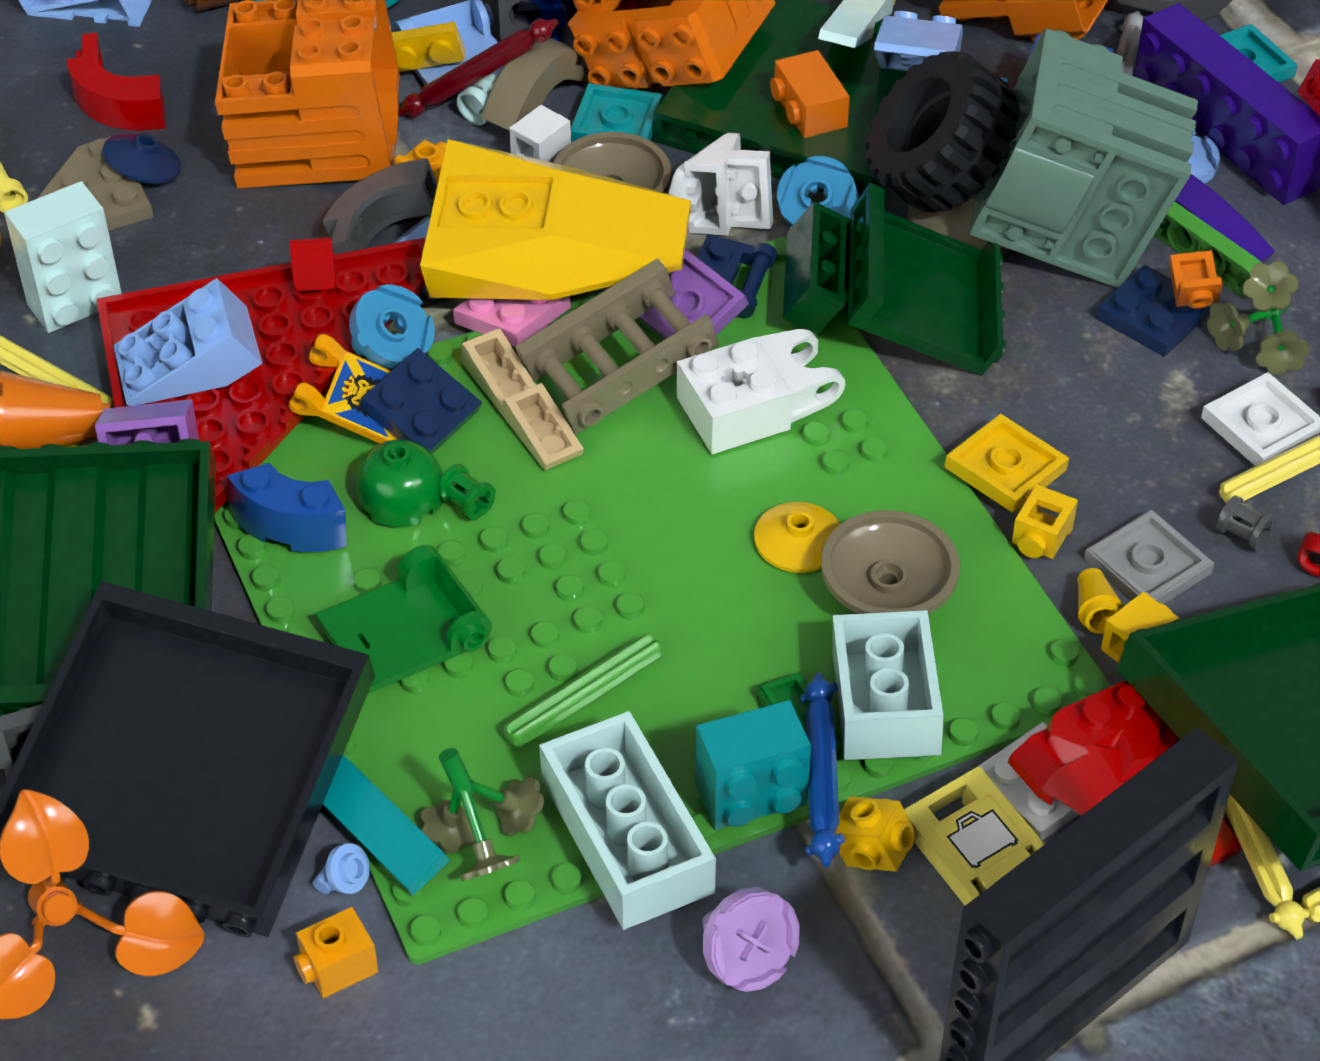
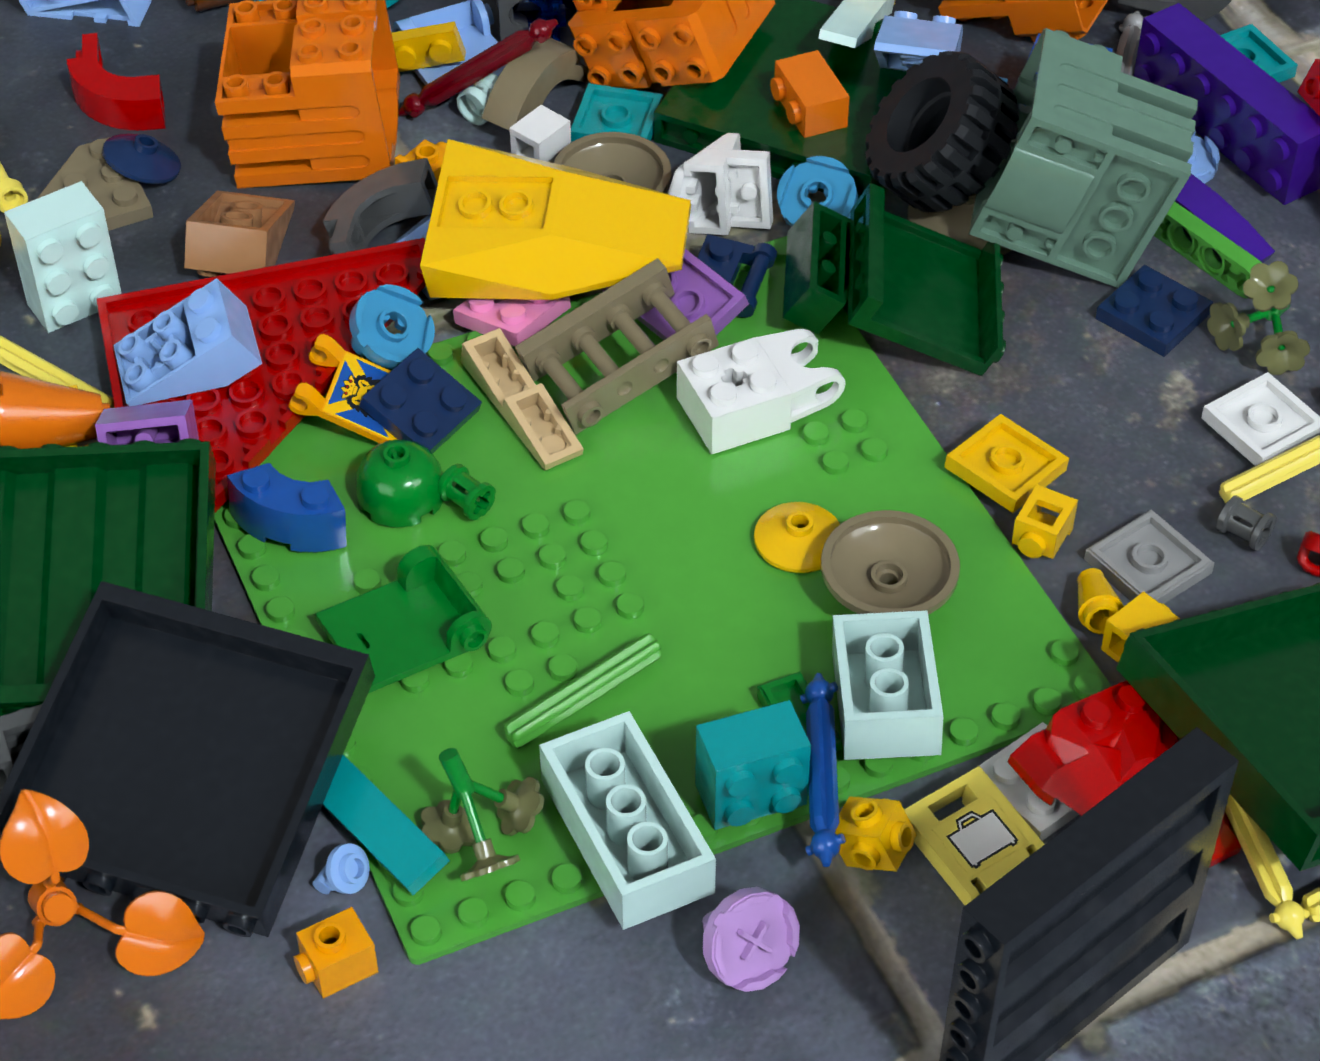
(236, 233): none -> medium nougat slope
(313, 264): red slope -> none
(1195, 279): orange bracket -> none

